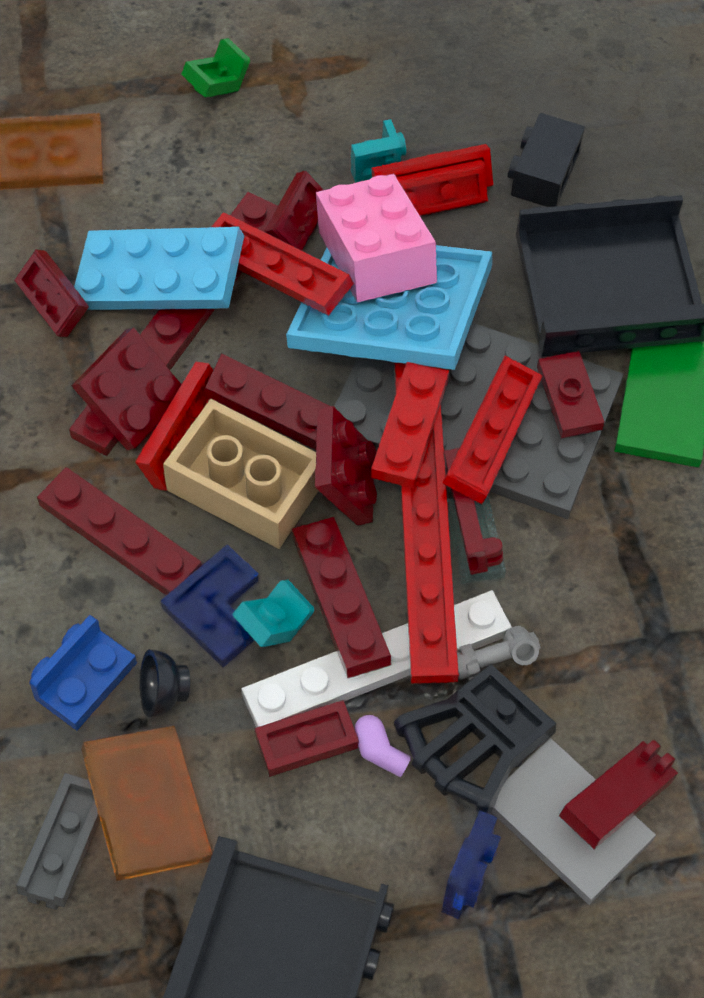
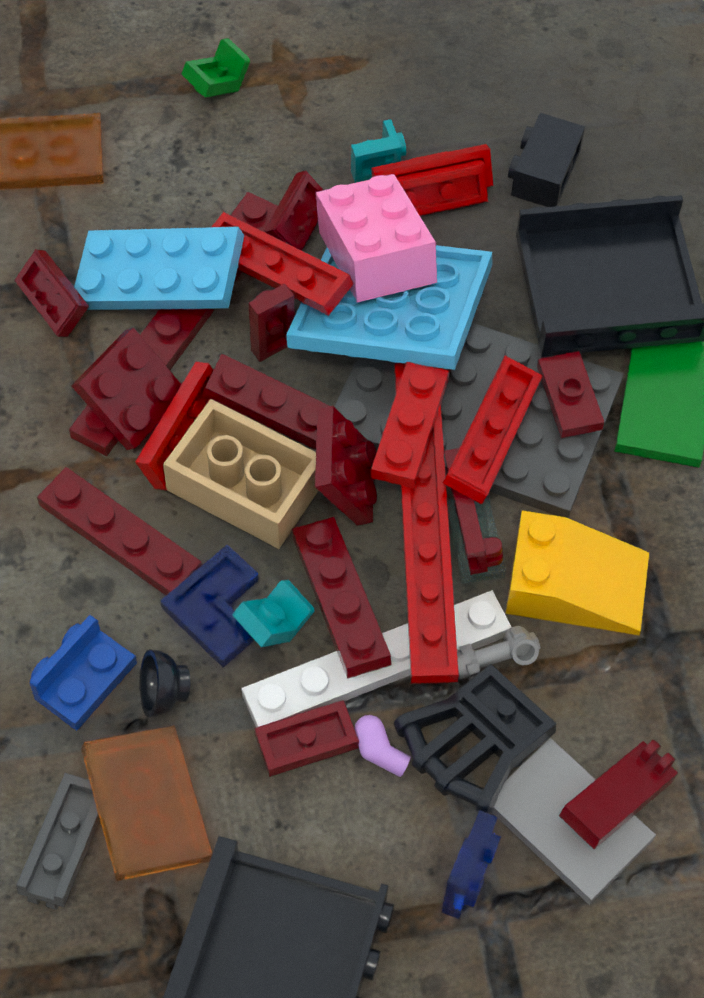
(270, 320): none -> dark red plate
(576, 575): none -> yellow slope

